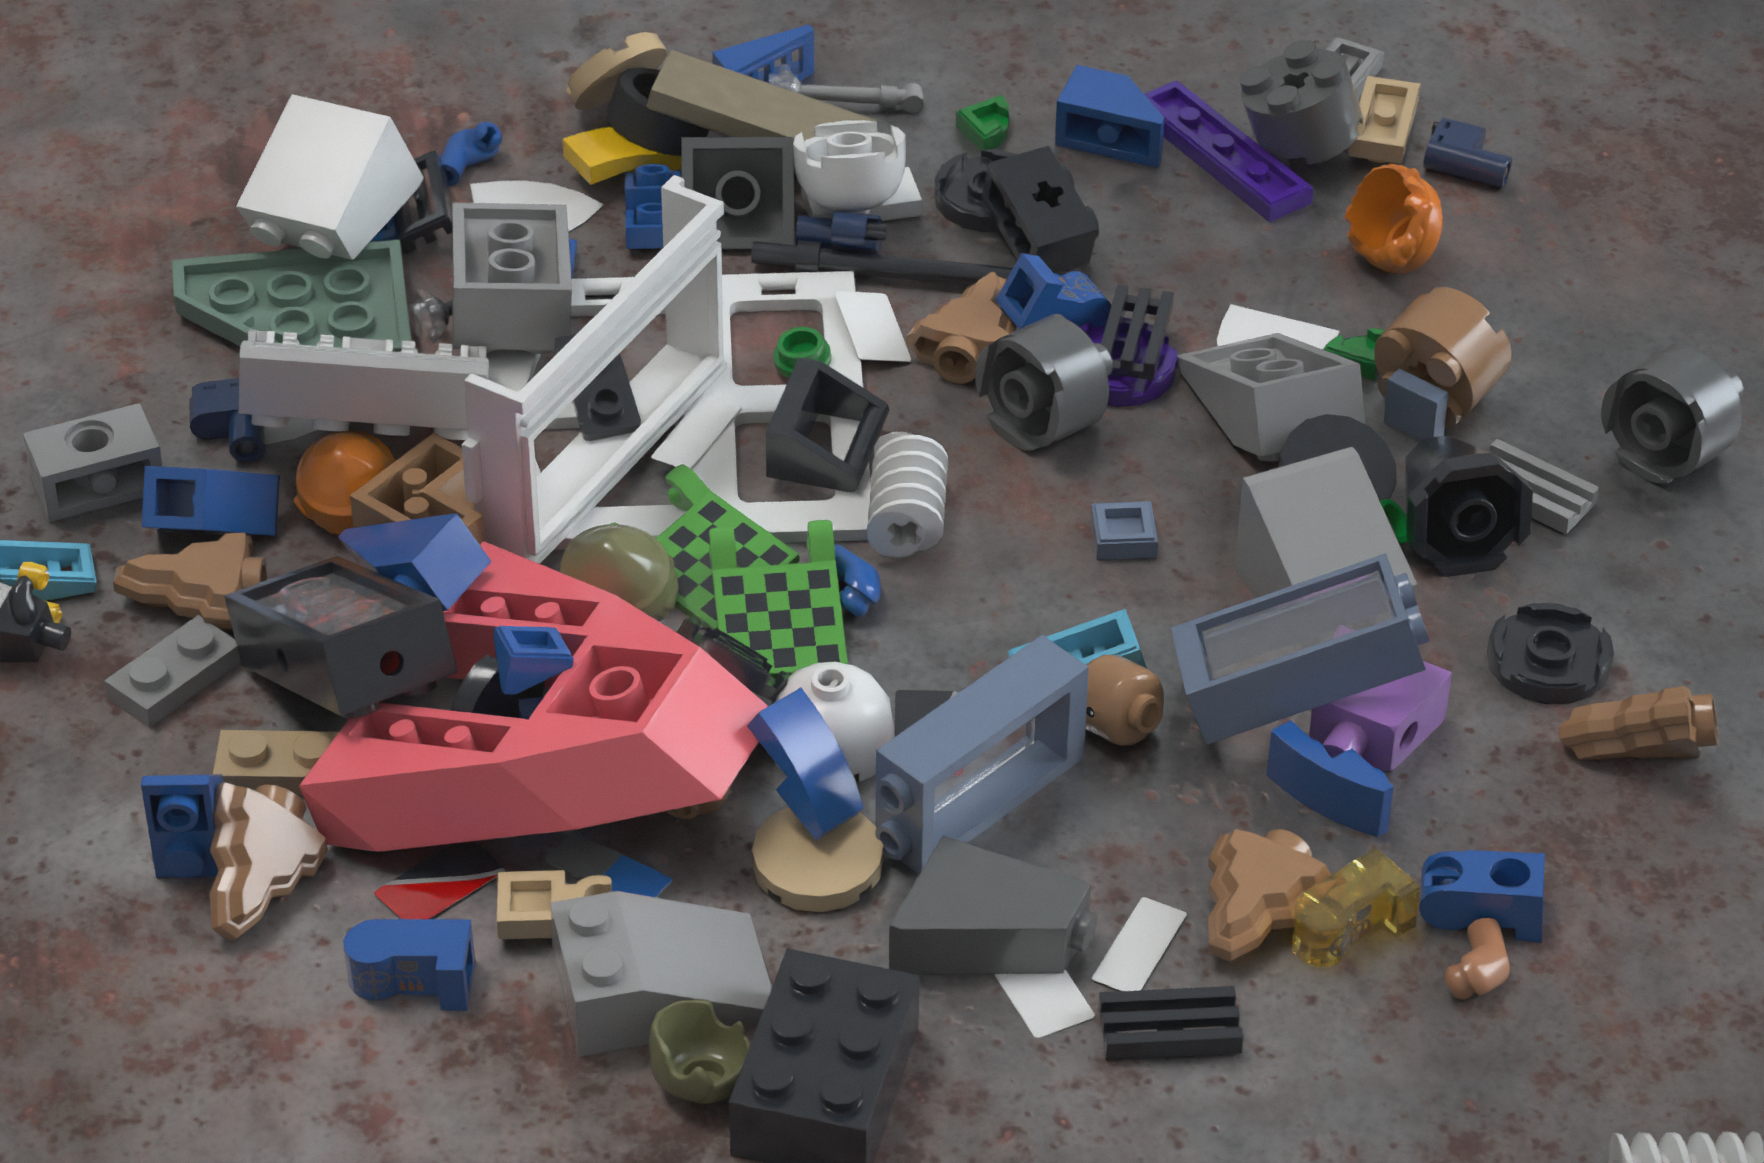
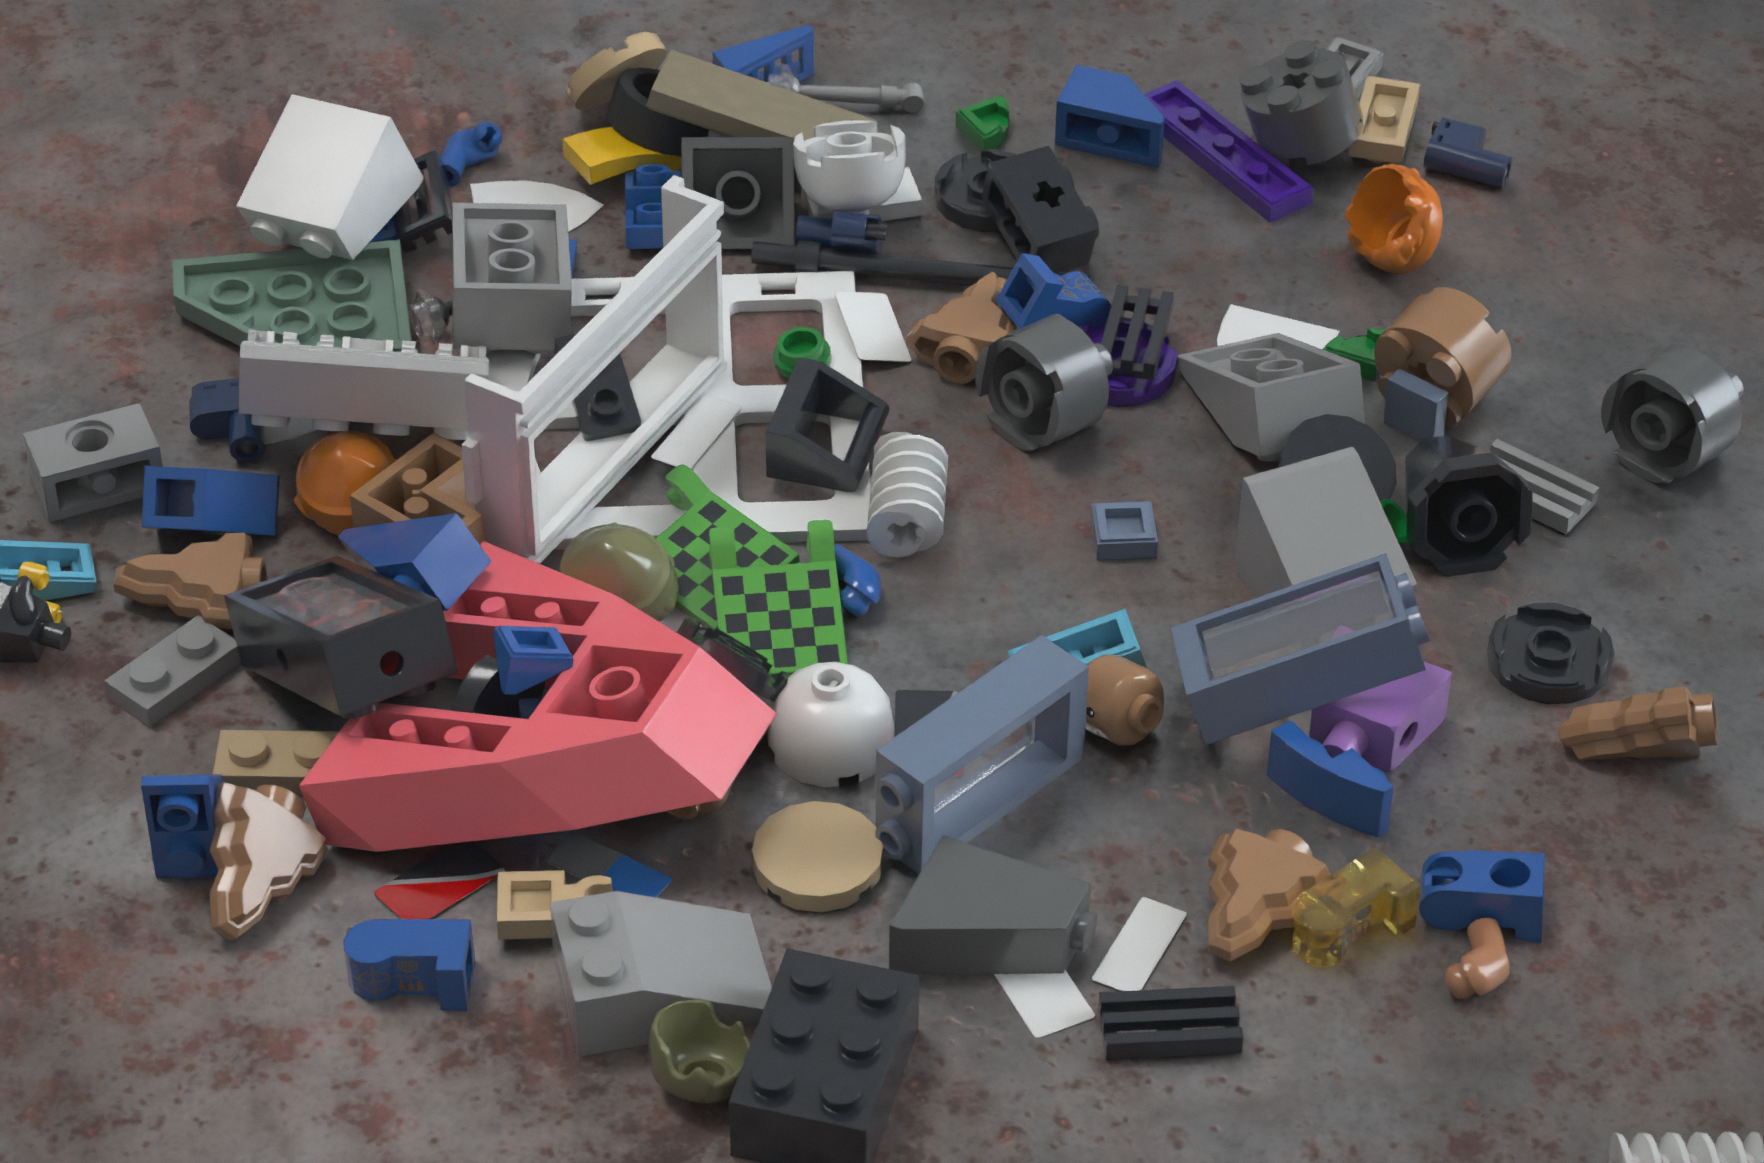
(818, 775): blue slope -> none

